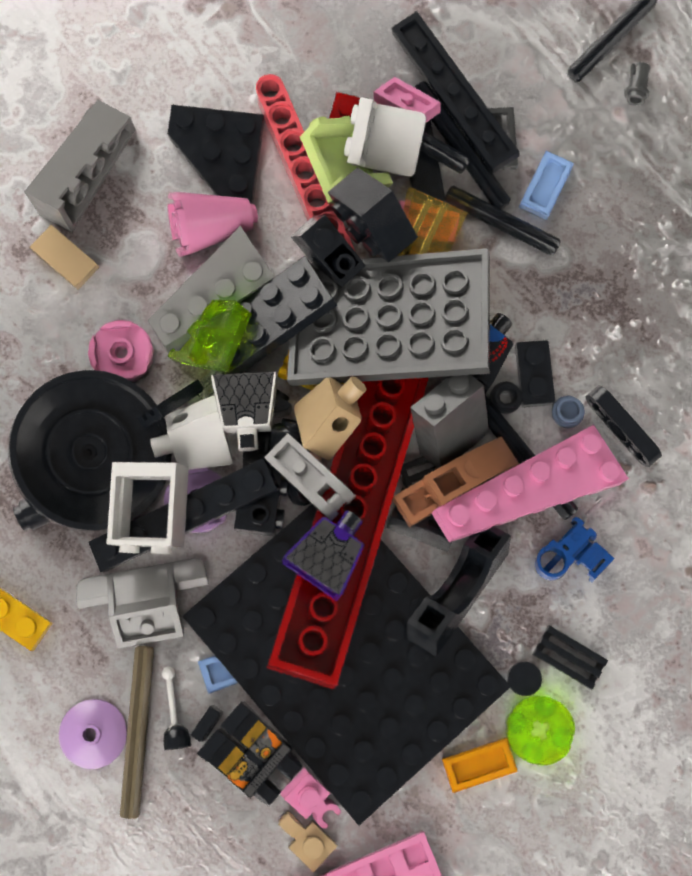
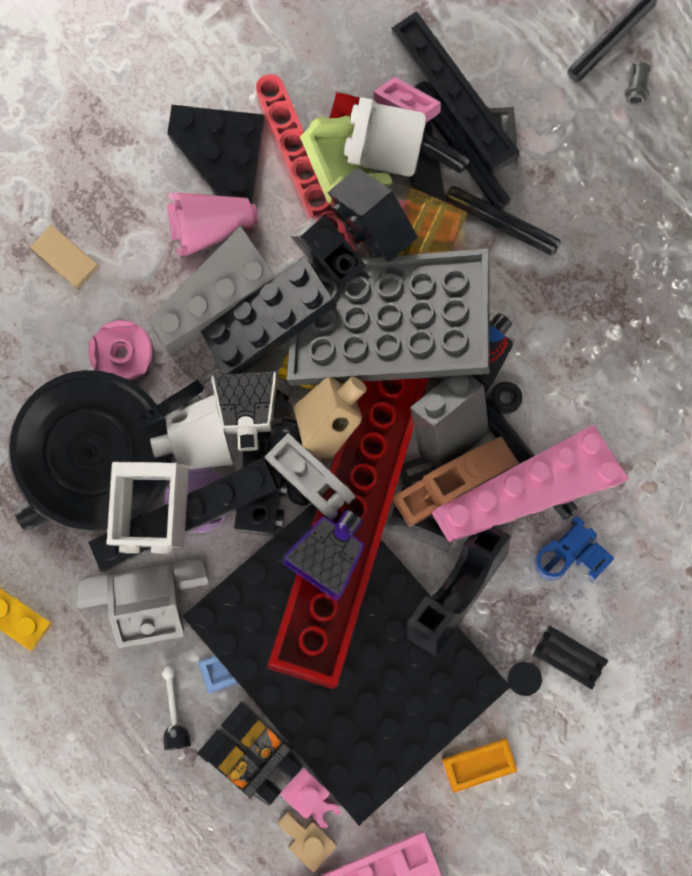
(80, 165): light grey wedge -> none
(109, 728): lavender dish -> none
(136, 732): dark tan axle -> none
(207, 723): black tile -> none
(214, 336): clear neon green slope -> none
(535, 373): black plate -> none
(546, 185): light blue tile -> none
(558, 736): clear neon green plate -> none
(568, 412): sand blue plate -> none
(623, 426): black beam -> none

